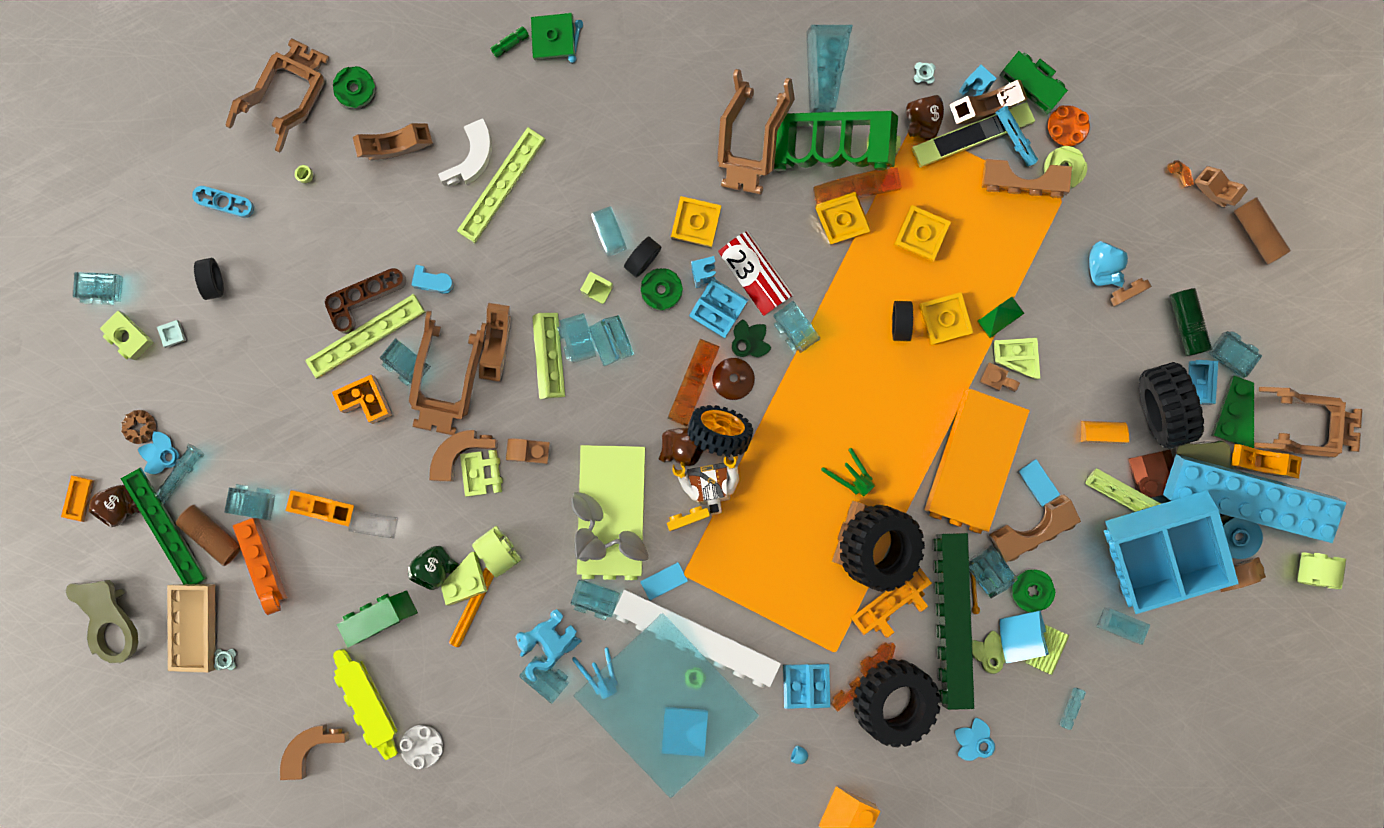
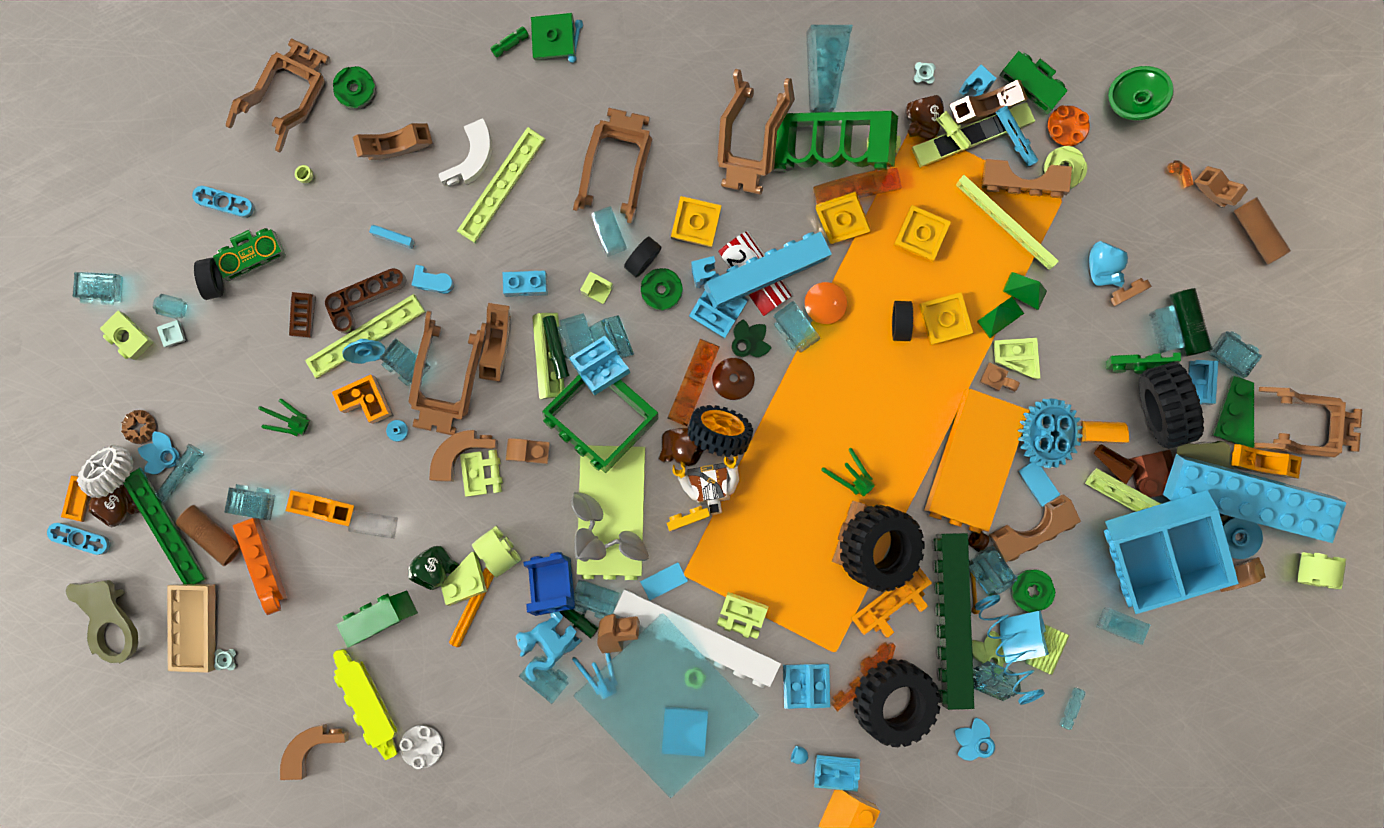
(66, 529): none -> medium azure beam
(105, 471): none -> white gear
(170, 306): none -> clear light blue brick
(251, 255): none -> green piece
(294, 314): none -> reddish brown slope
(297, 423): none -> green plant
(363, 351): none -> medium azure dish
(392, 236): none -> medium azure tile
(402, 432): none -> medium azure tile
(525, 283): none -> medium azure brick
(550, 584): none -> blue panel
(555, 347): none -> dark green axle
(580, 622): none -> dark green axle
(581, 448): none -> green window
(599, 365): none -> medium azure slope
(614, 632): none -> medium nougat brick
(624, 129): none -> medium nougat piece
(743, 610): none -> yellowish green plate
(767, 270): none -> medium azure brick
(825, 303): none -> orange dish
(837, 773): none -> medium azure hinge
(953, 130): none -> yellowish green axle
(978, 541): none -> reddish brown bush
(994, 682): none -> clear light blue brick
(1006, 222): none -> yellowish green tile
(1025, 290): none -> green slope
(1026, 698): none -> medium azure piece
(1050, 433): none -> medium azure gear
(1116, 463): none -> reddish brown slope
(1121, 363): none -> green wing
(1138, 85): none -> green dish
(1167, 329): none -> clear light blue brick

